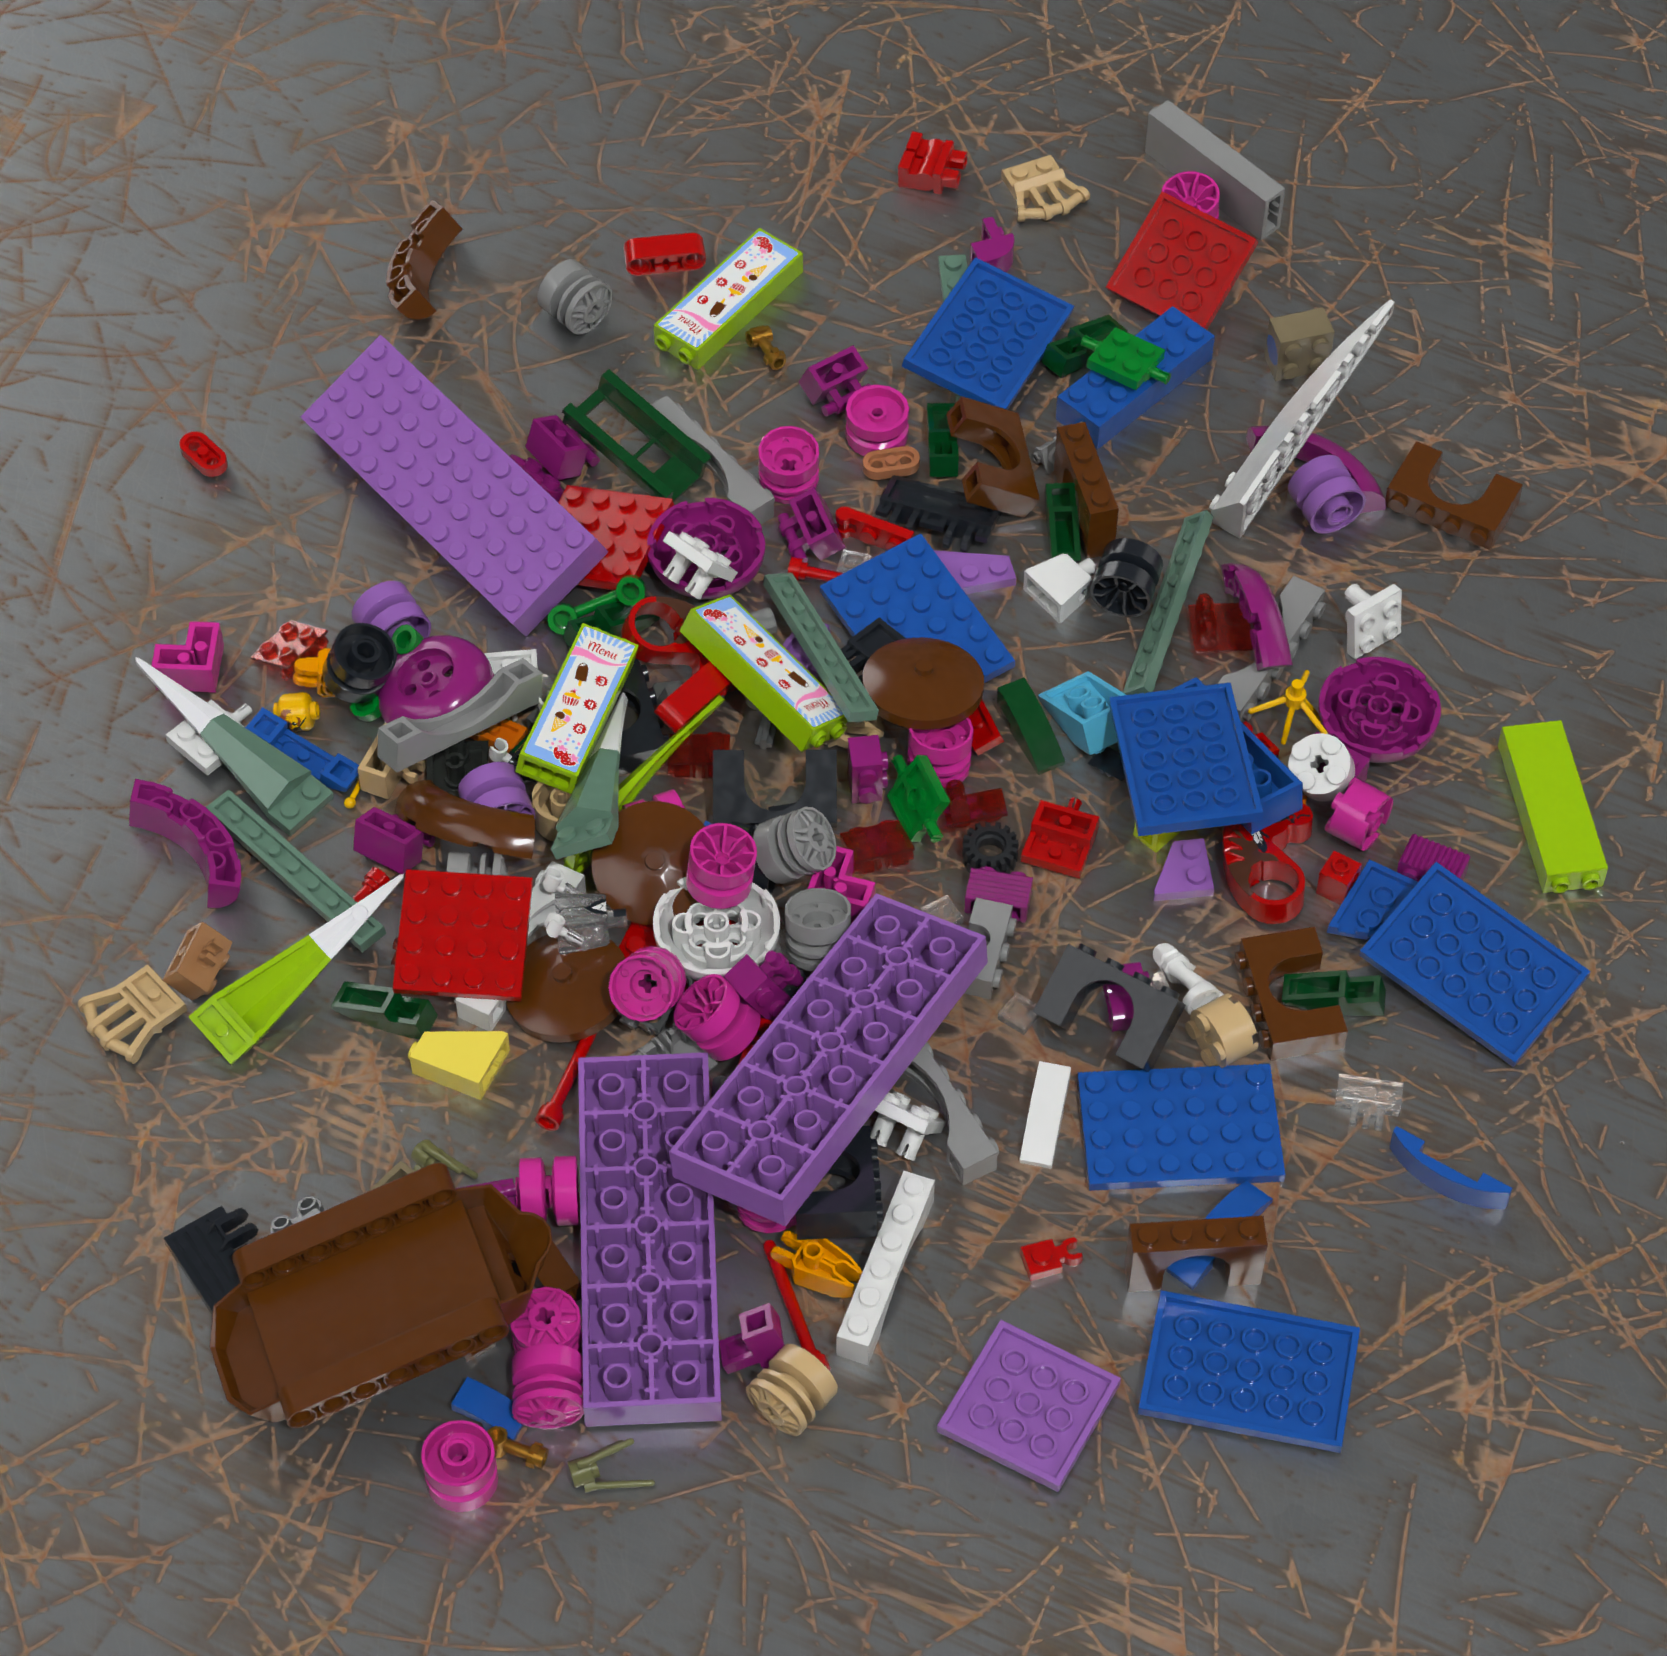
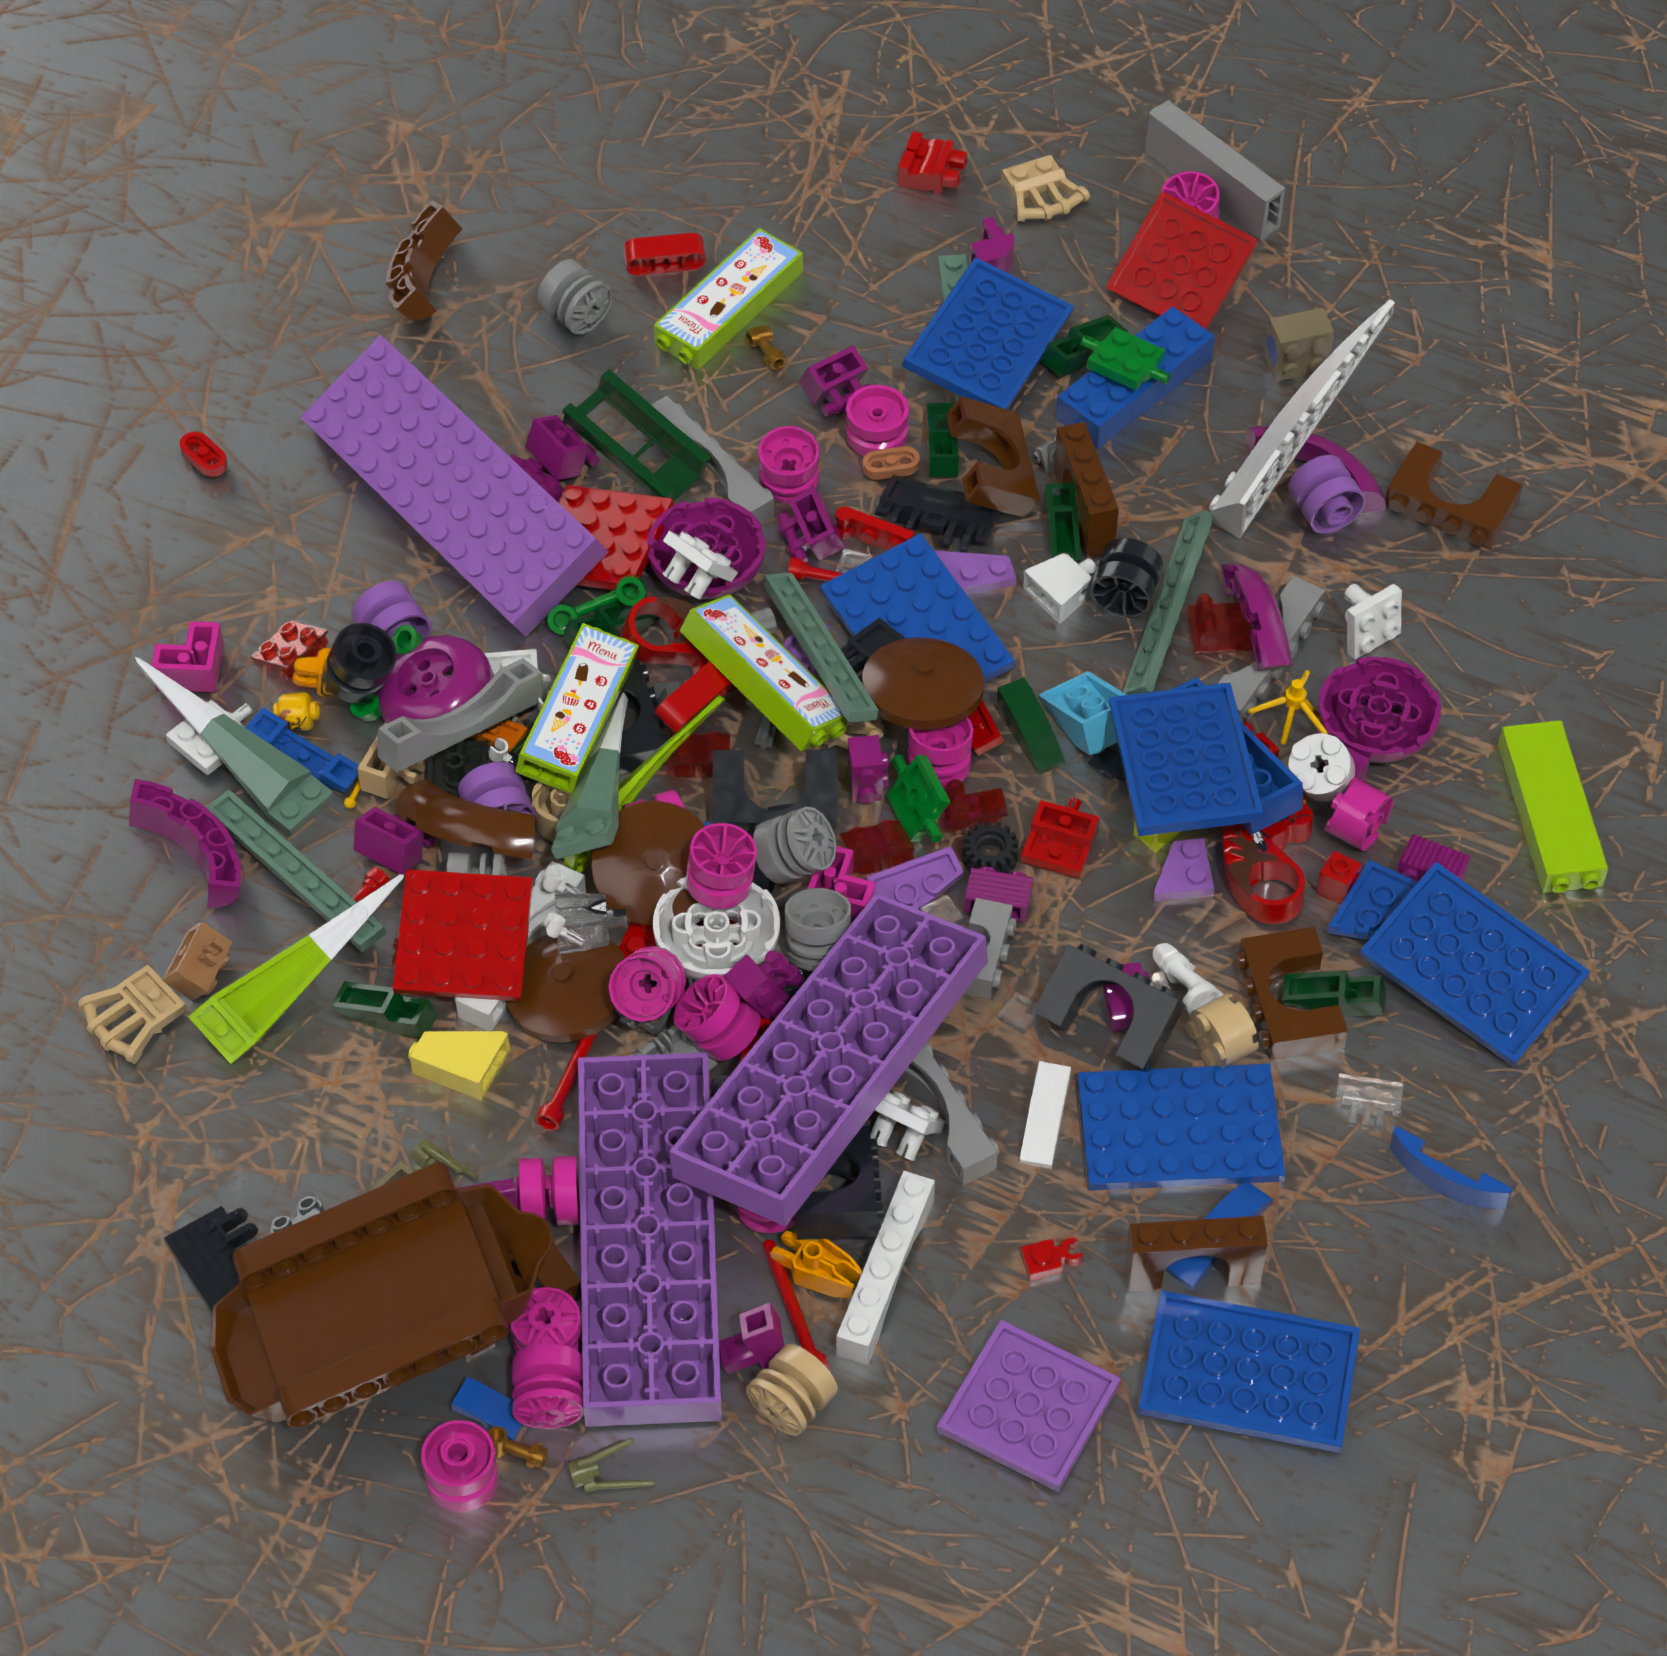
(920, 879): none -> medium lavender wing

